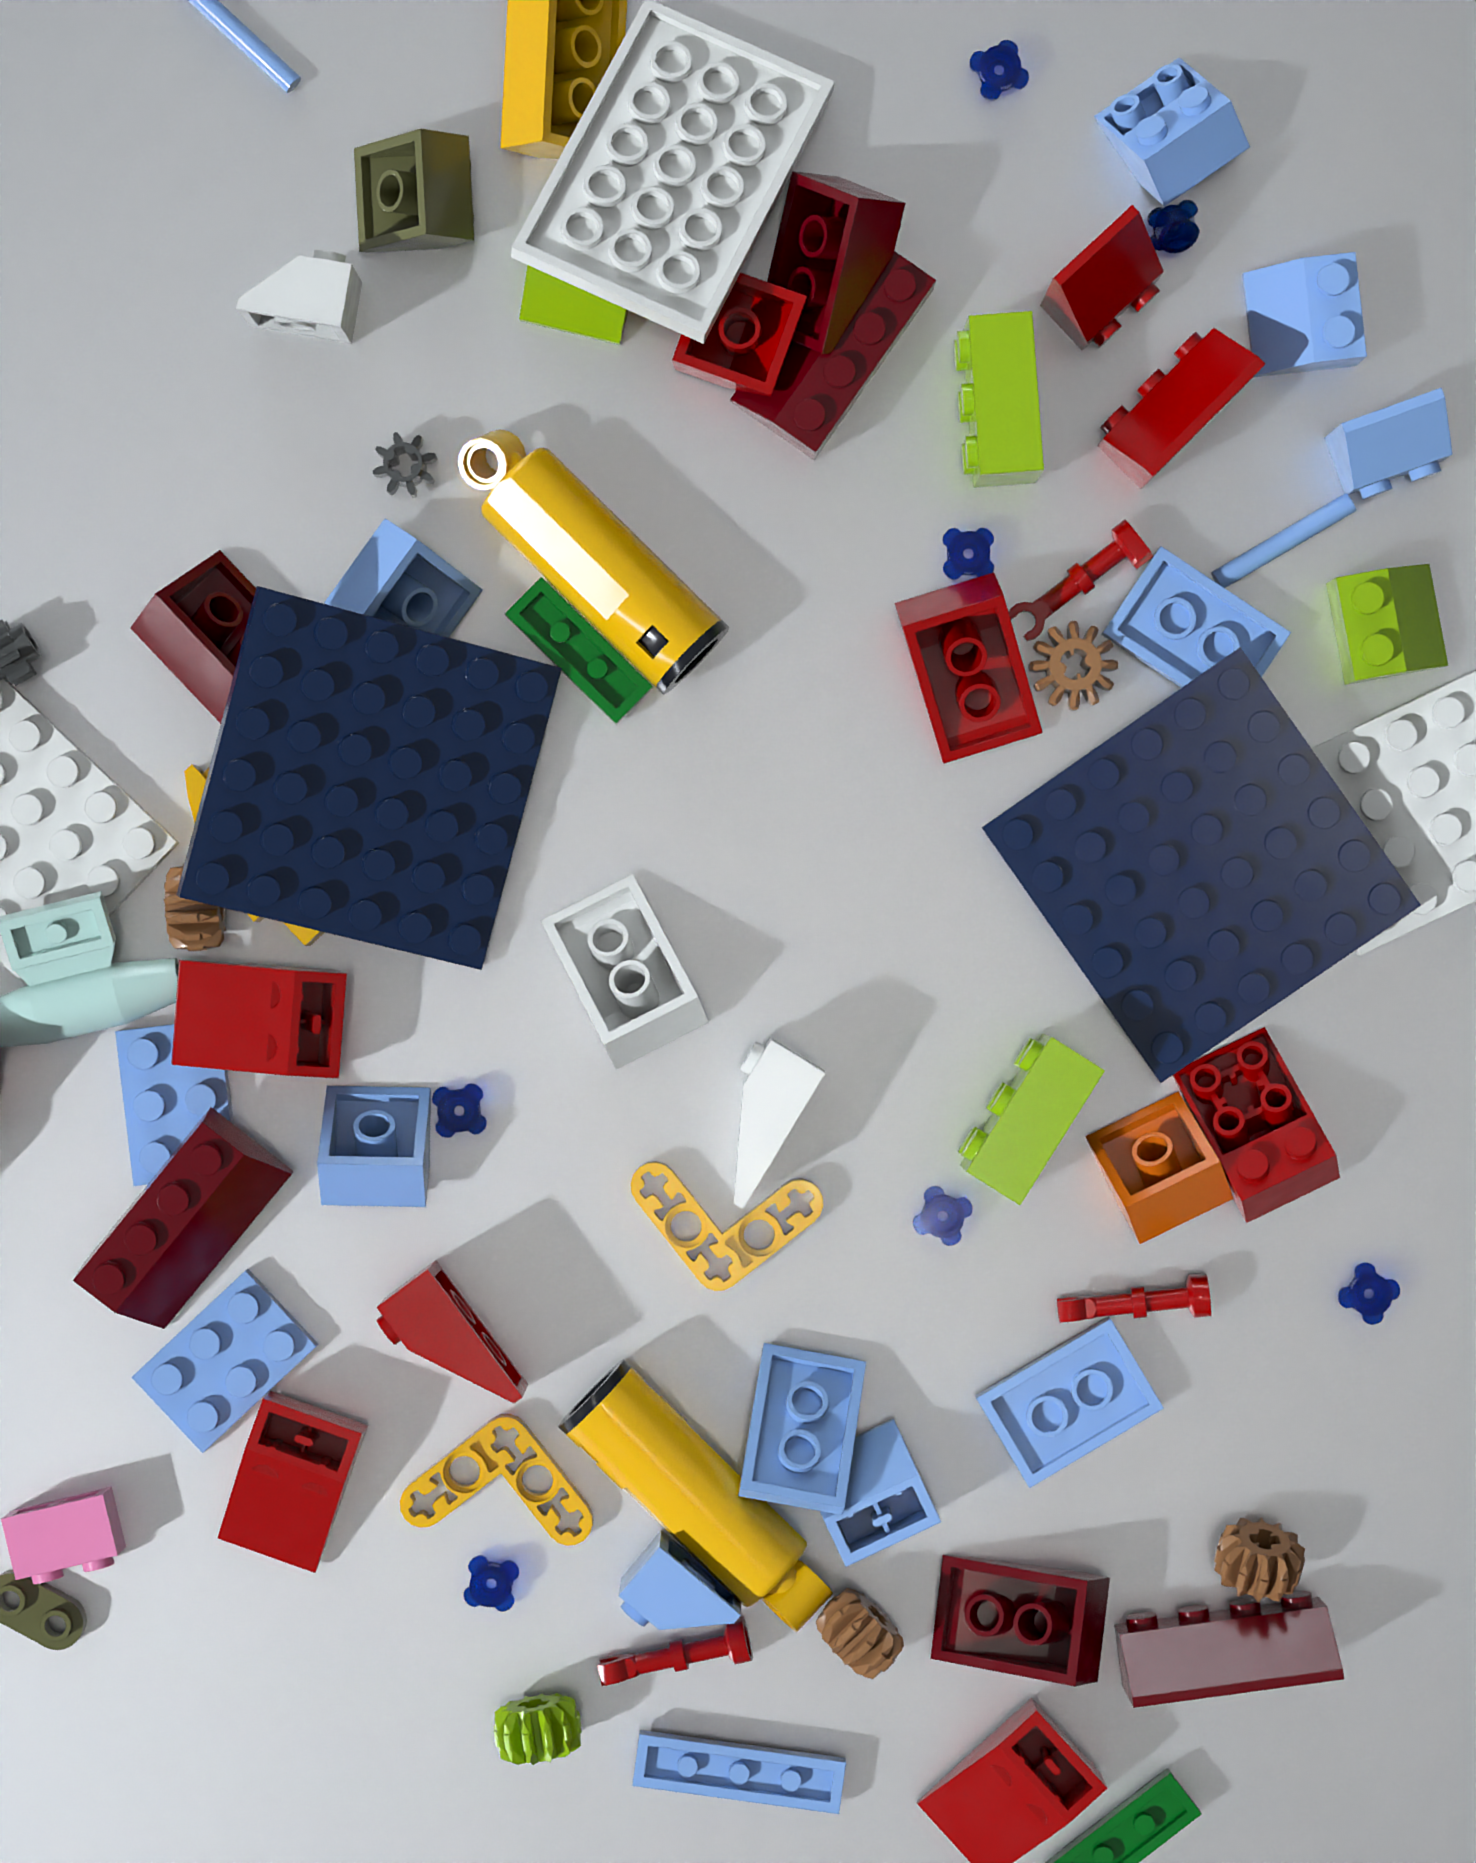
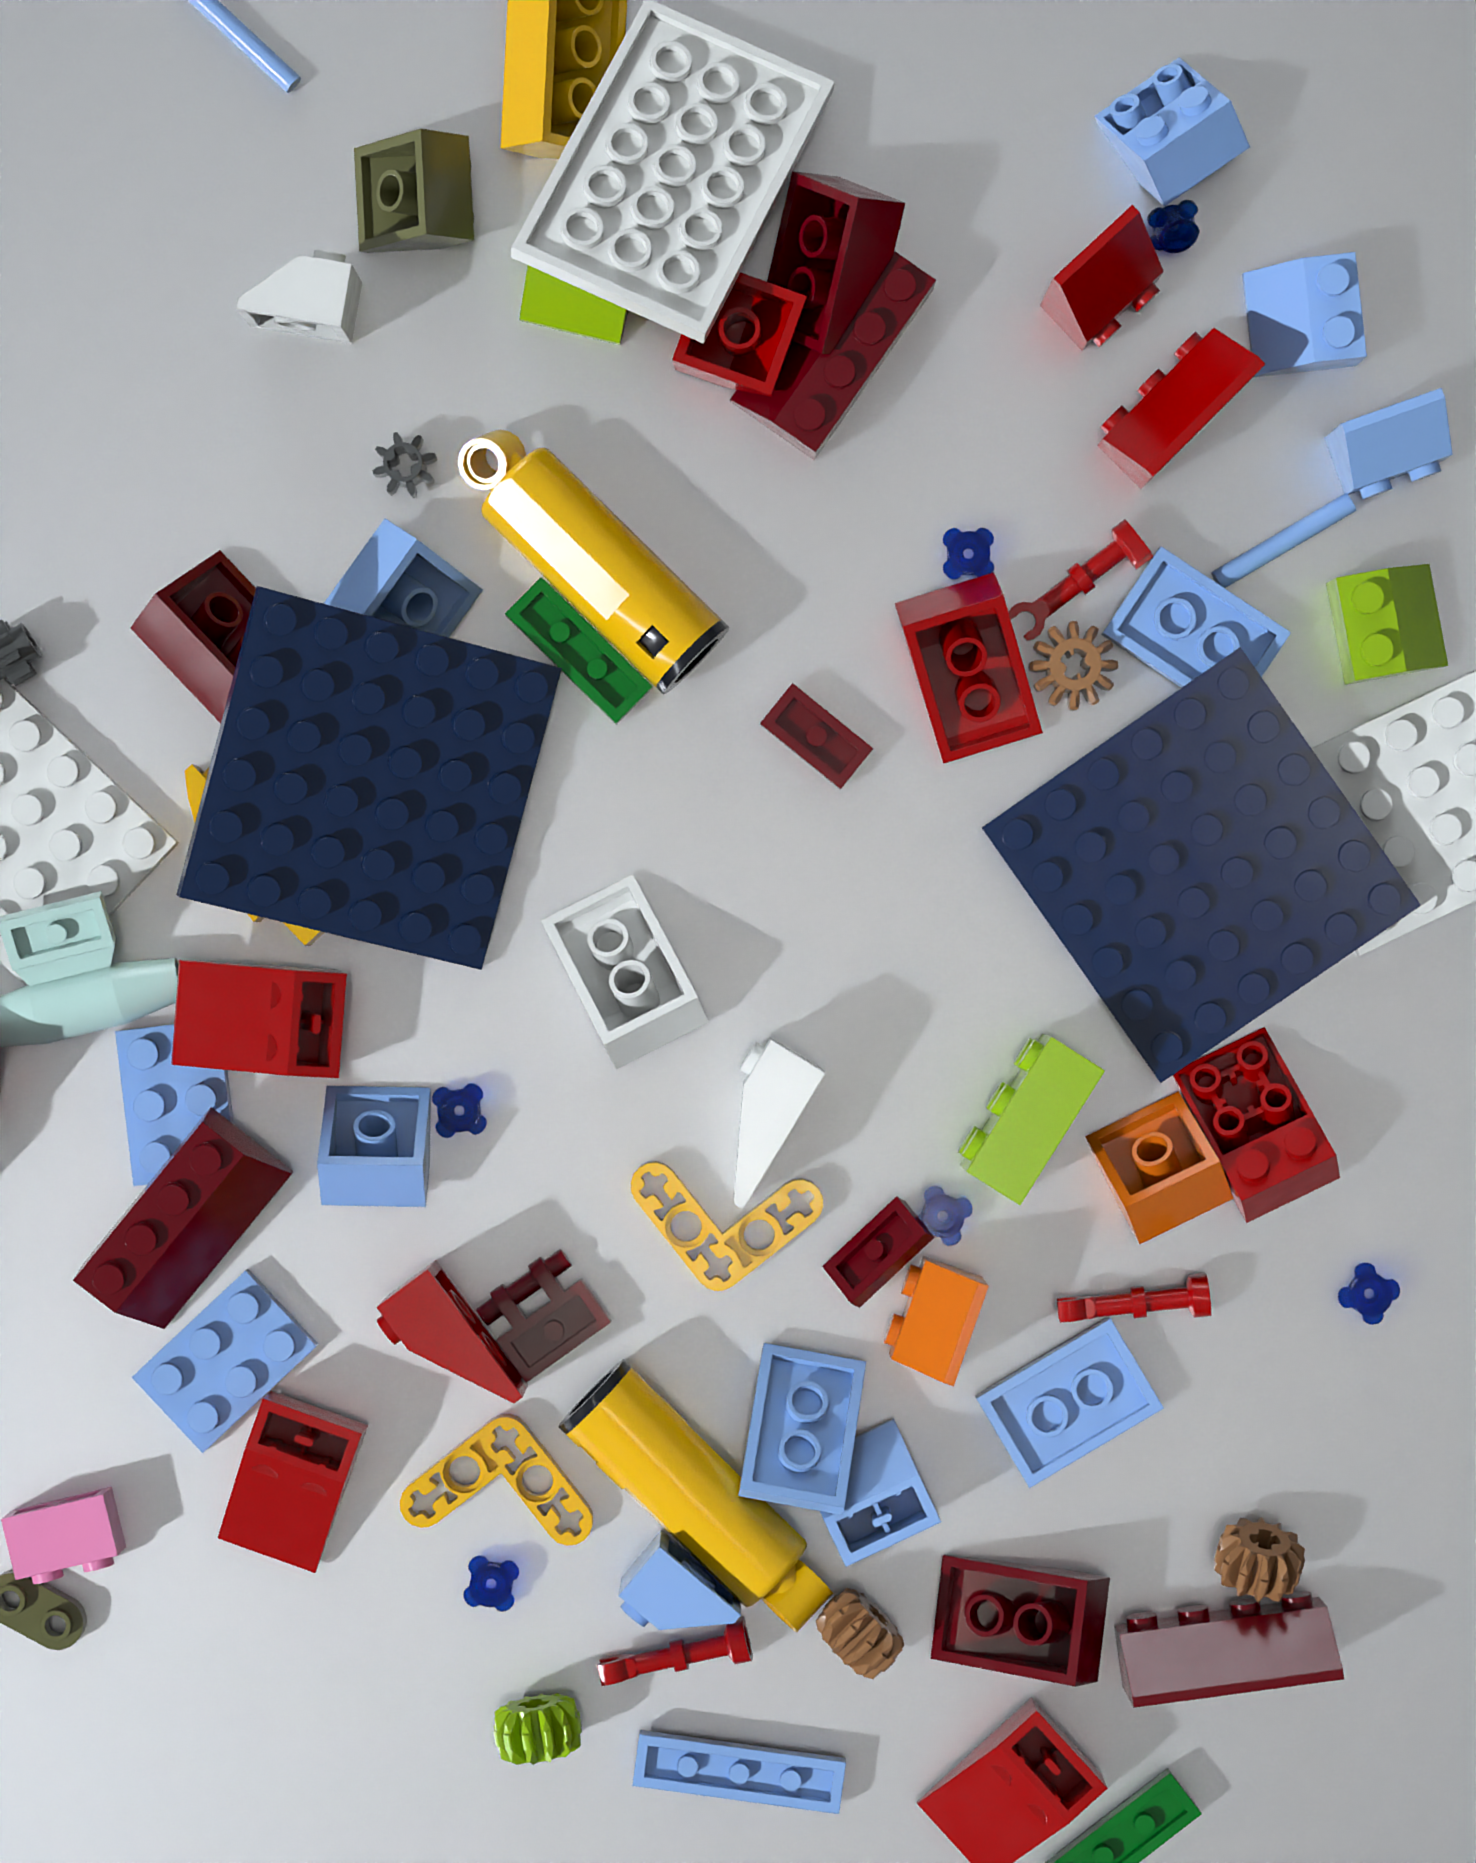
(189, 922): medium nougat gear -> none
(552, 1329): none -> plate
(816, 736): none -> dark red plate
(878, 1252): none -> dark red plate
(936, 1319): none -> orange slope
(999, 399): lime brick -> none
(1001, 55): clear blue plate -> none

